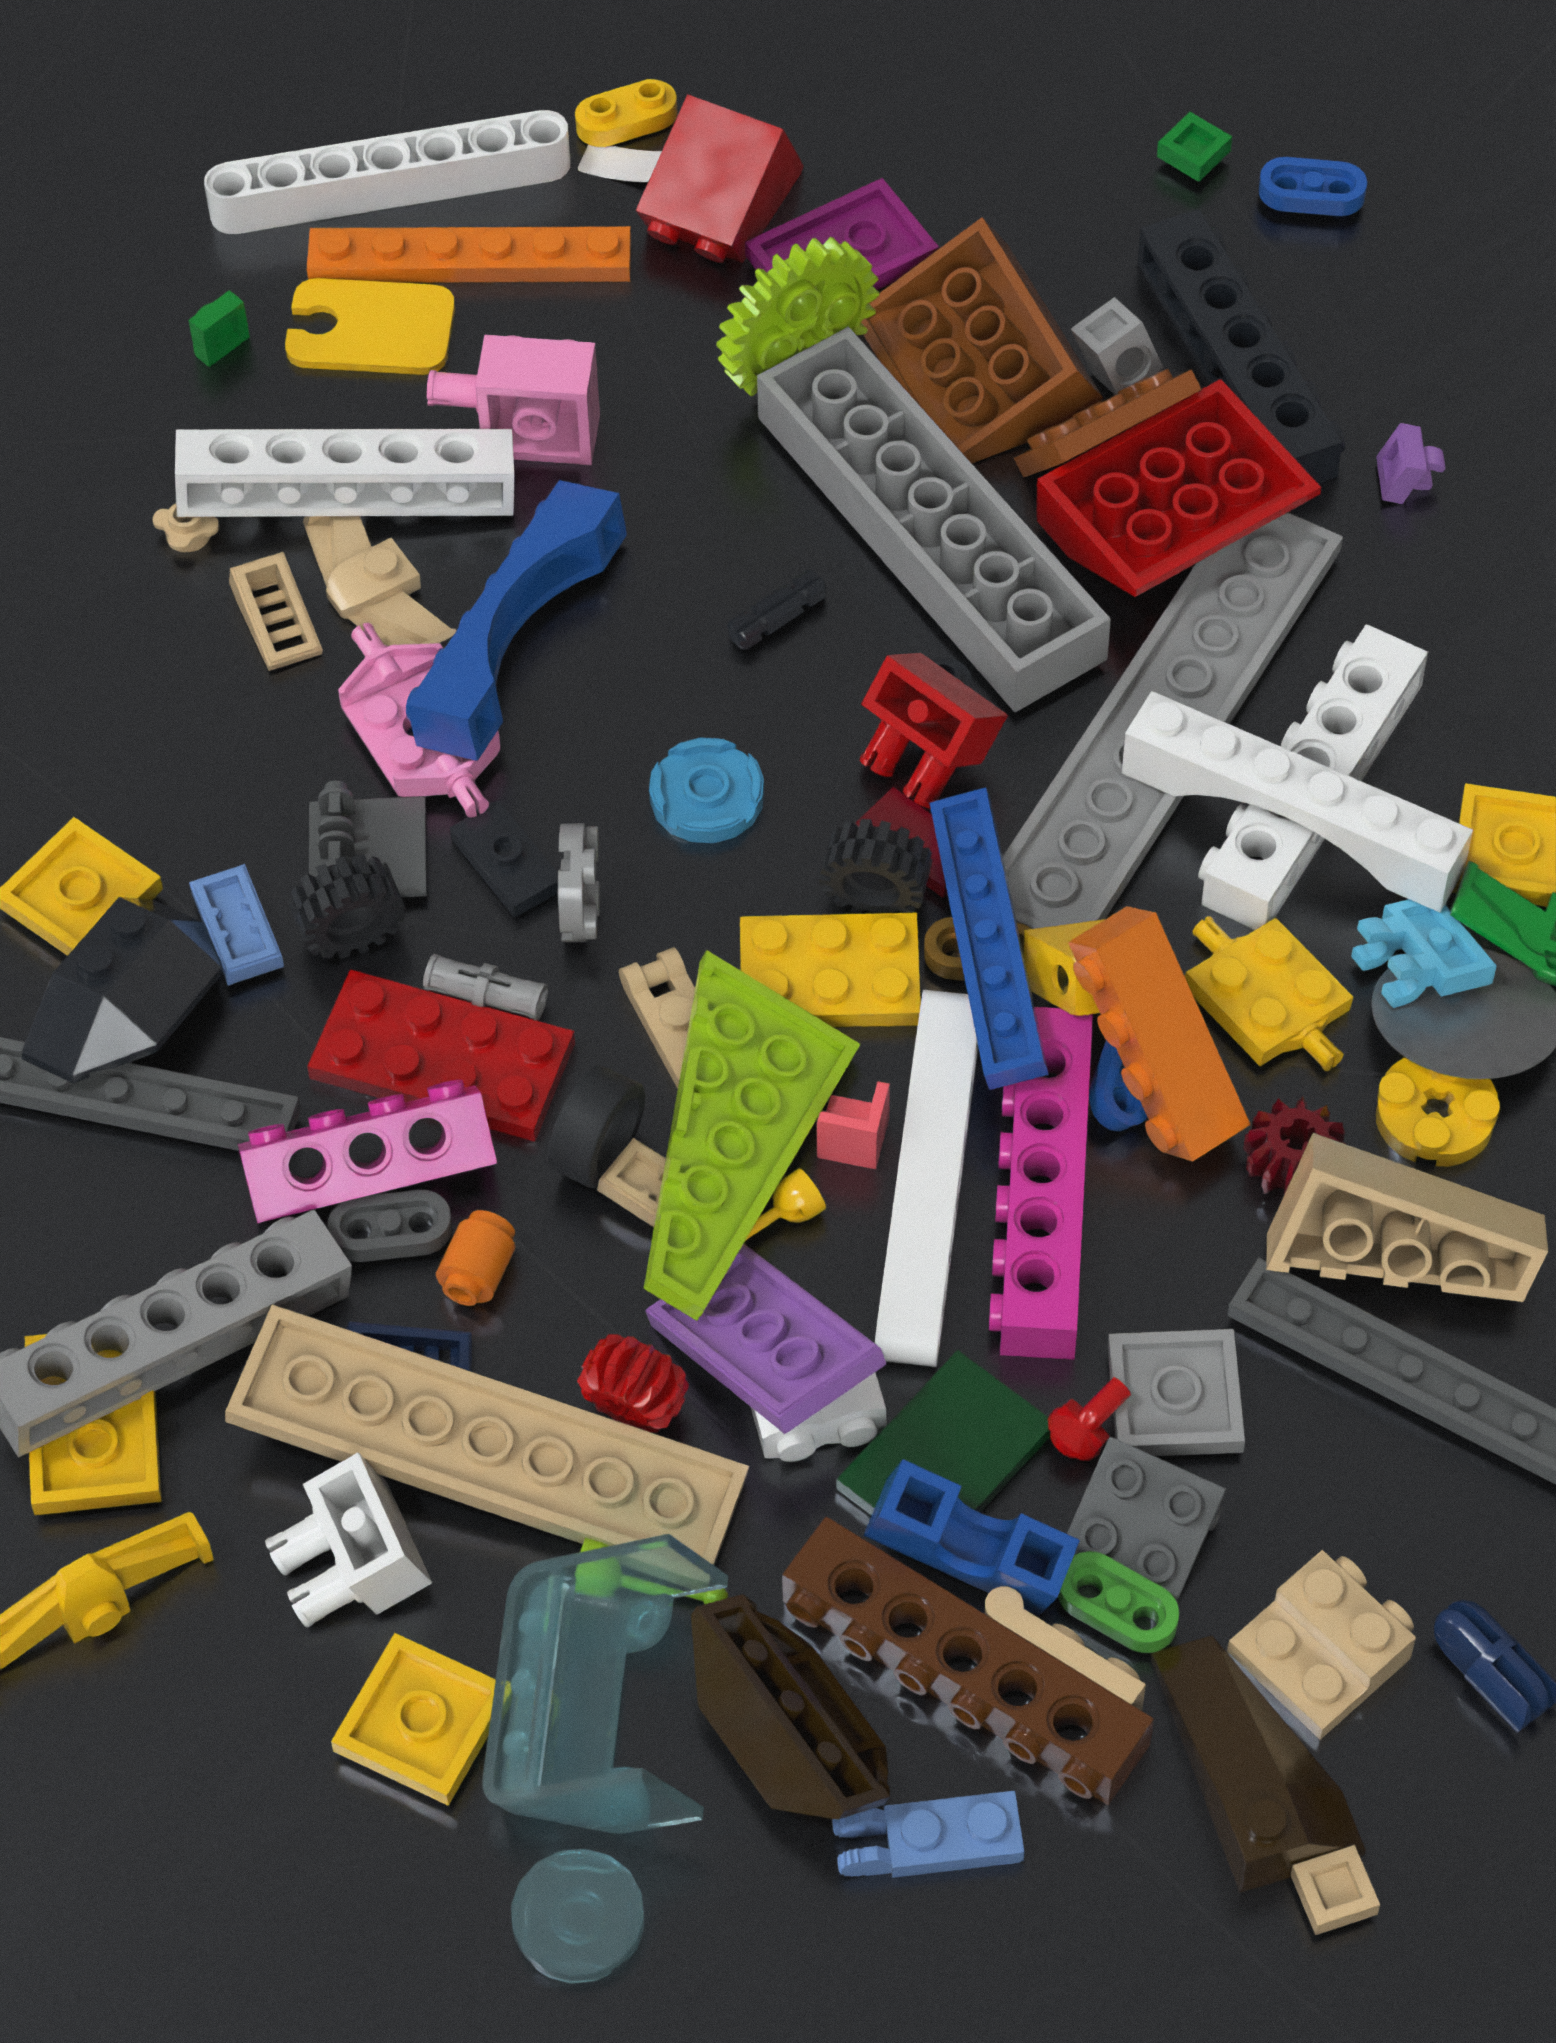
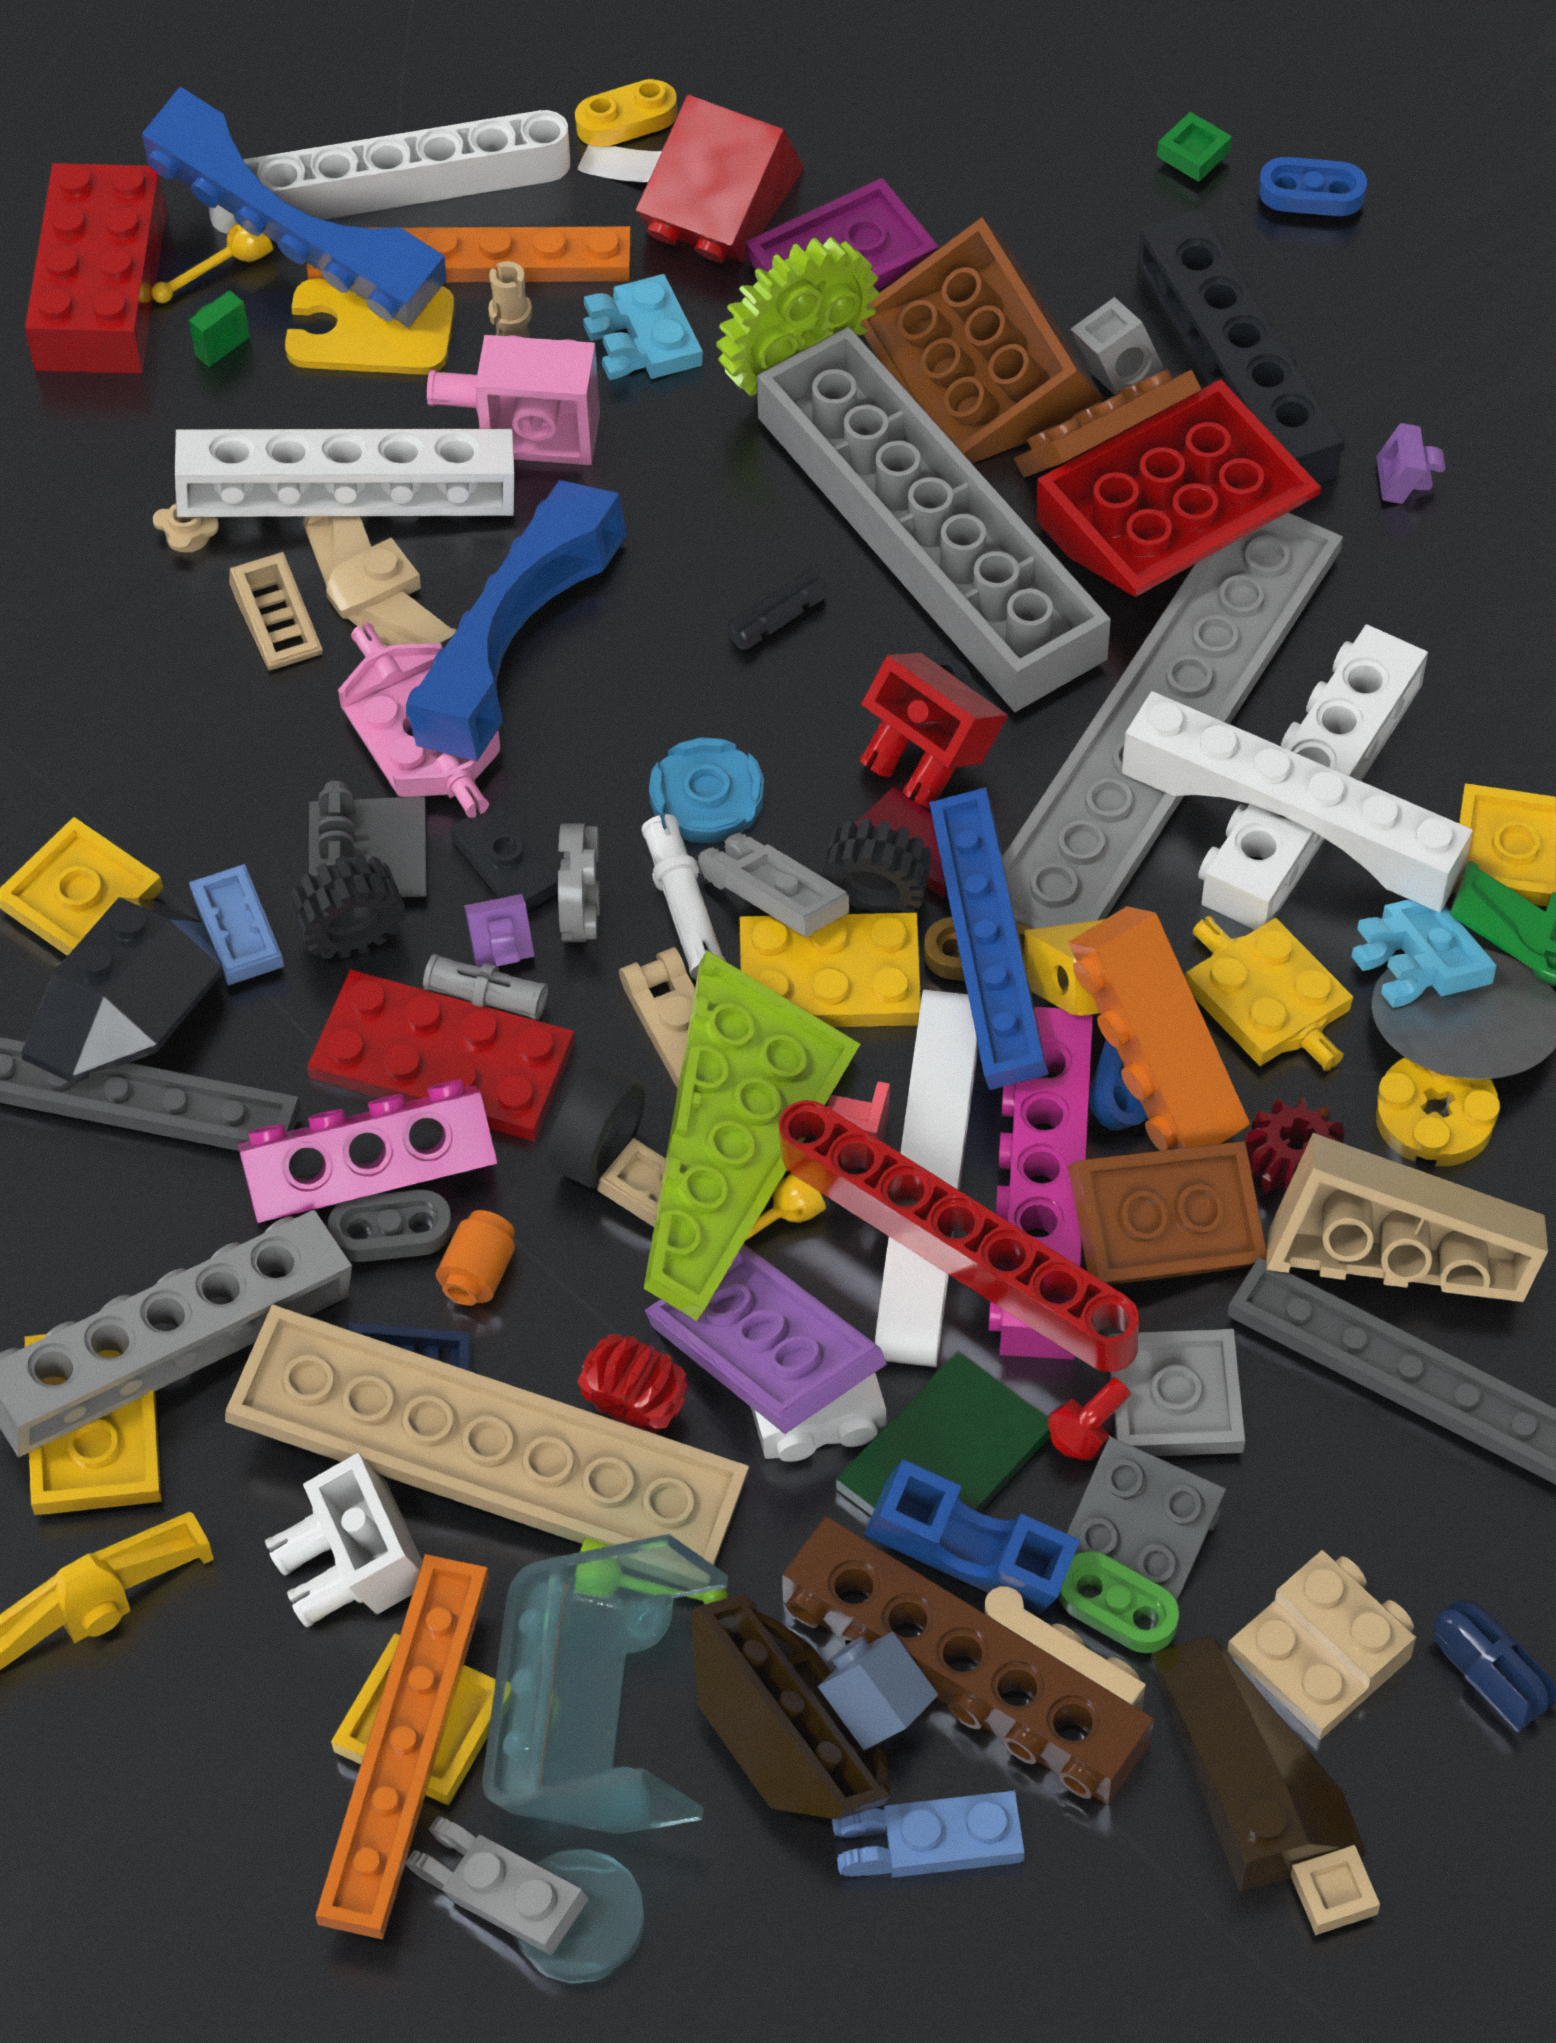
(96, 268): none -> red brick
(239, 244): none -> yellow hinge
(380, 265): none -> blue arch
(402, 1747): none -> orange plate
(499, 931): none -> medium lavender tile
(502, 1887): none -> light grey hinge
(509, 307): none -> tan pin
(656, 328): none -> medium azure plate
(676, 875): none -> white pin
(774, 883): none -> light grey hinge
(876, 1689): none -> sand blue brick
(969, 1258): none -> red beam
(1167, 1213): none -> dark orange plate

